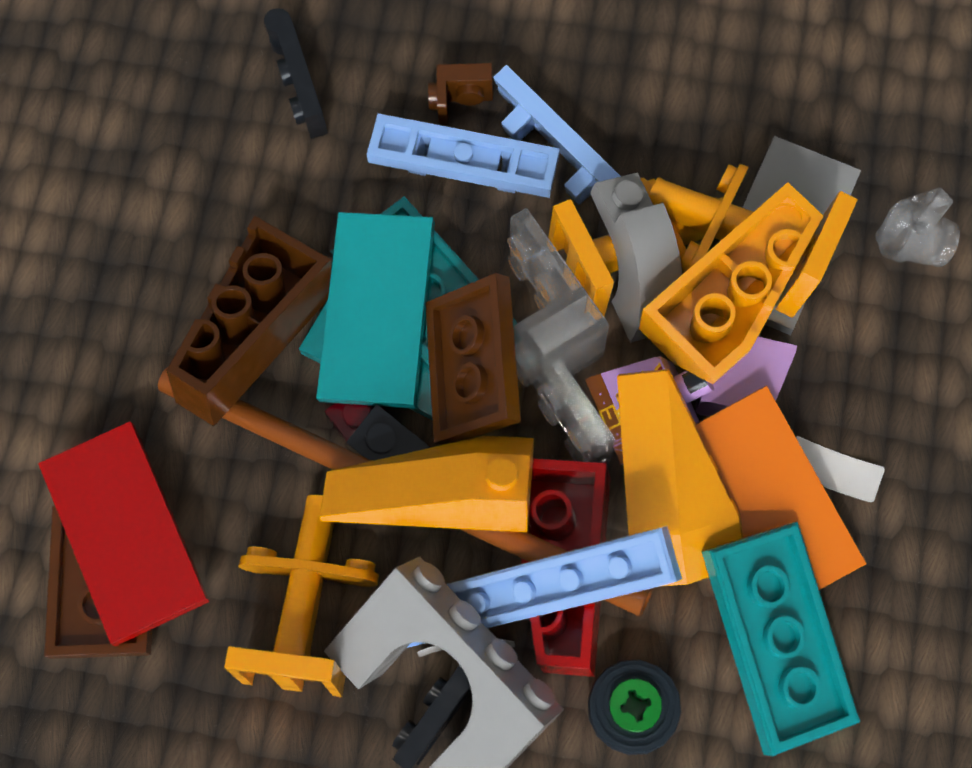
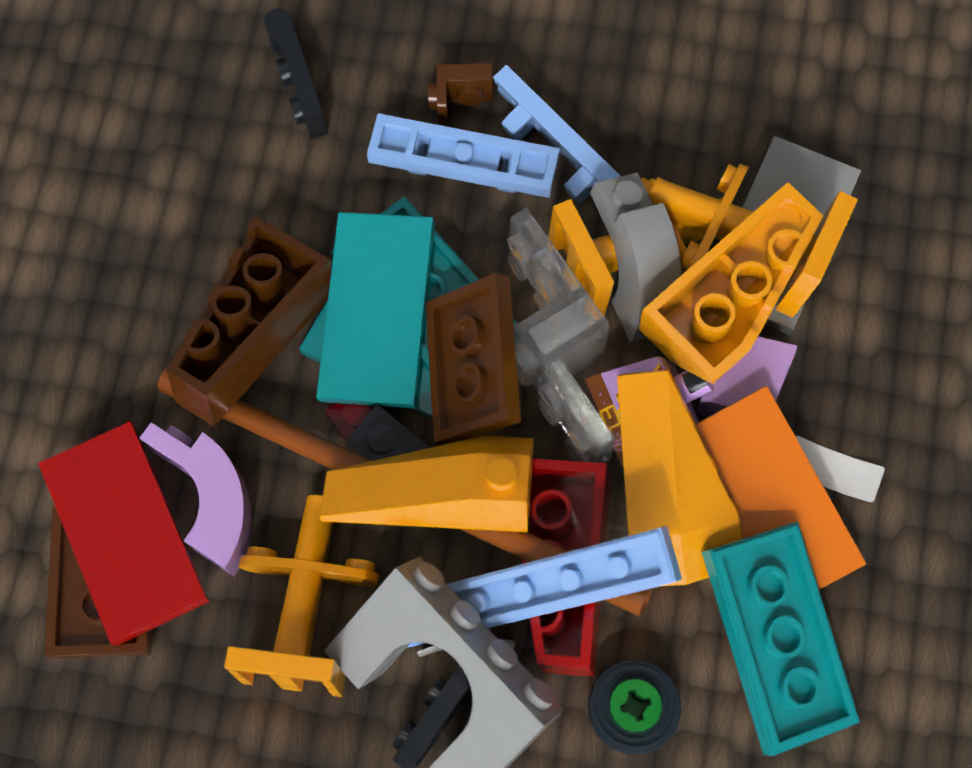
(225, 507): none -> lavender arch
(918, 230): clear piece -> none

